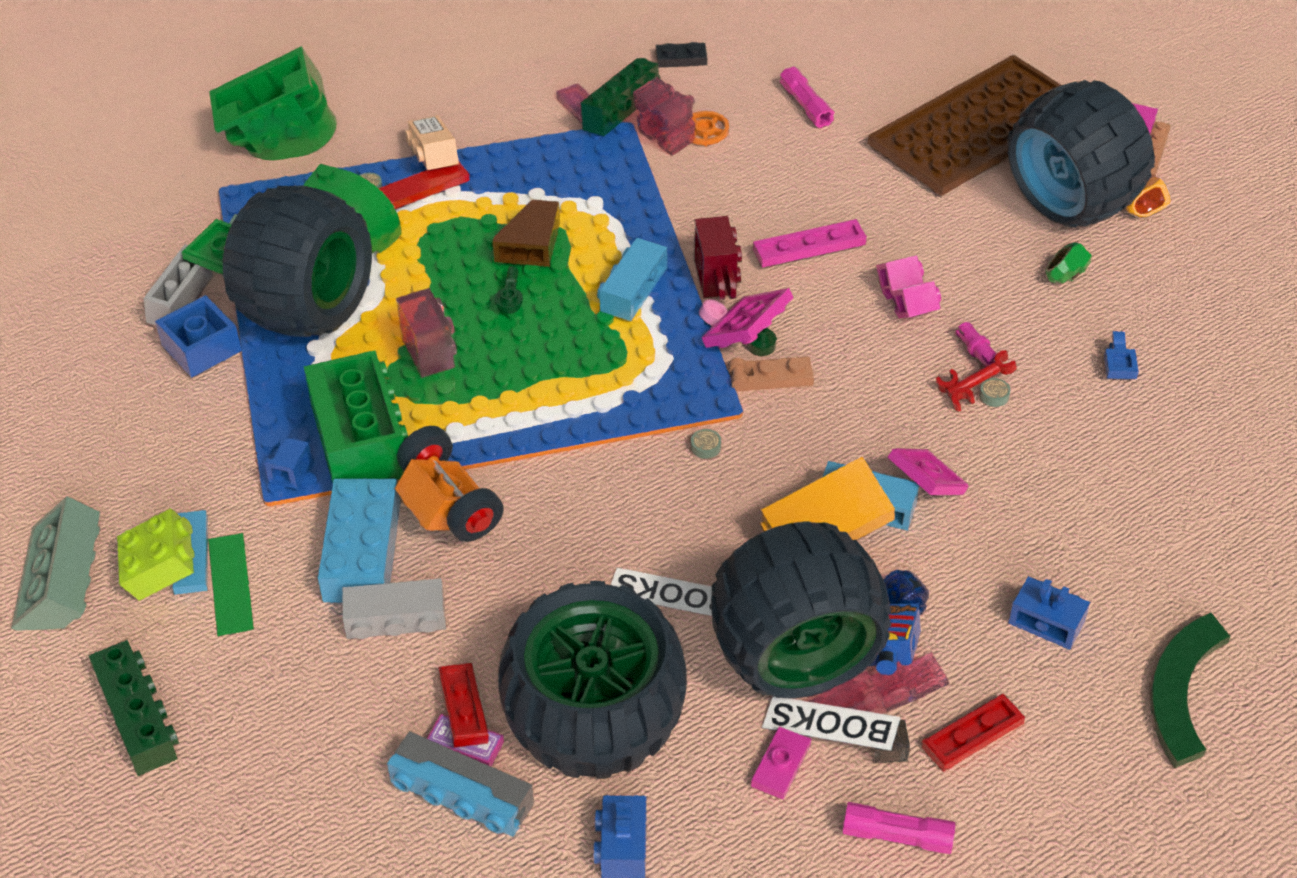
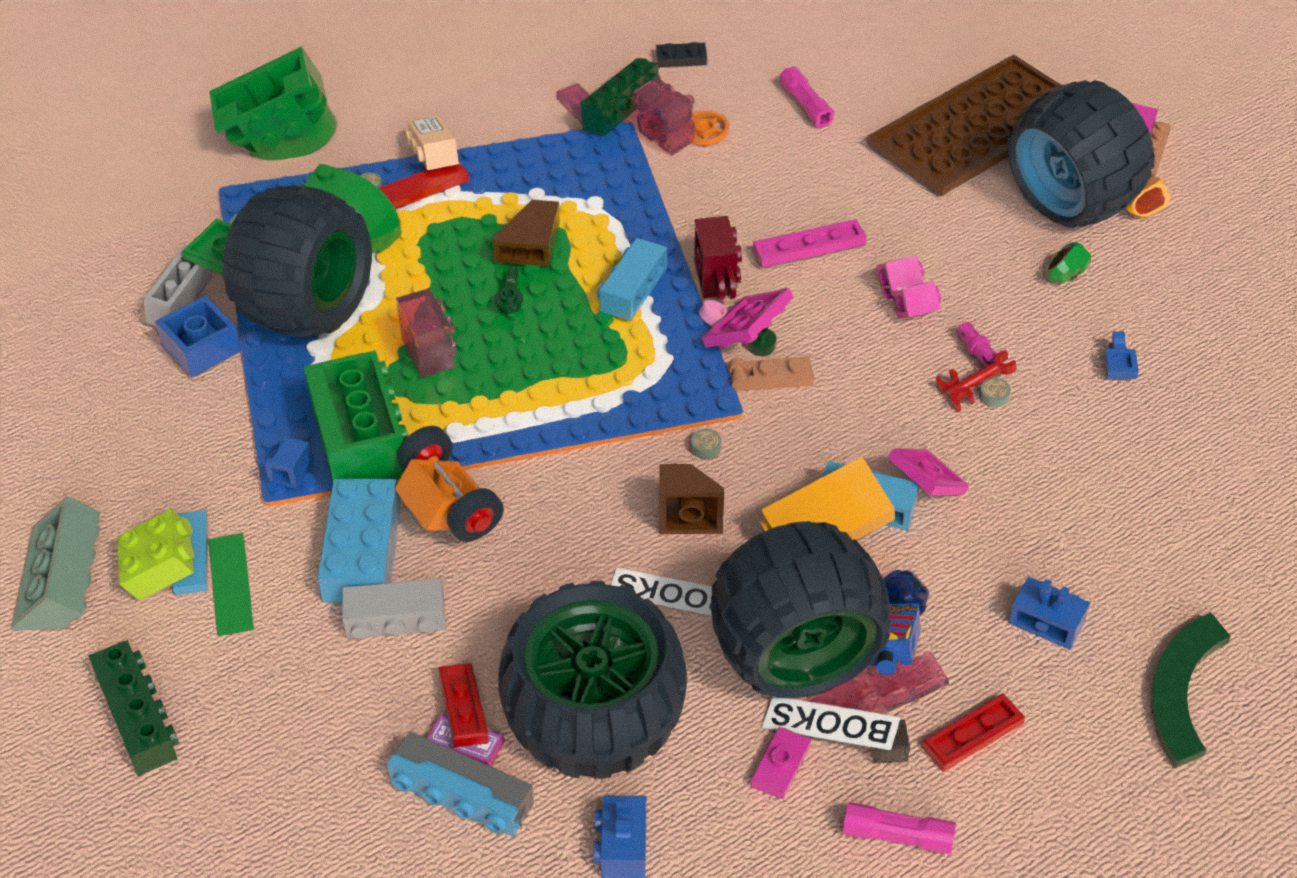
(689, 501): none -> reddish brown slope

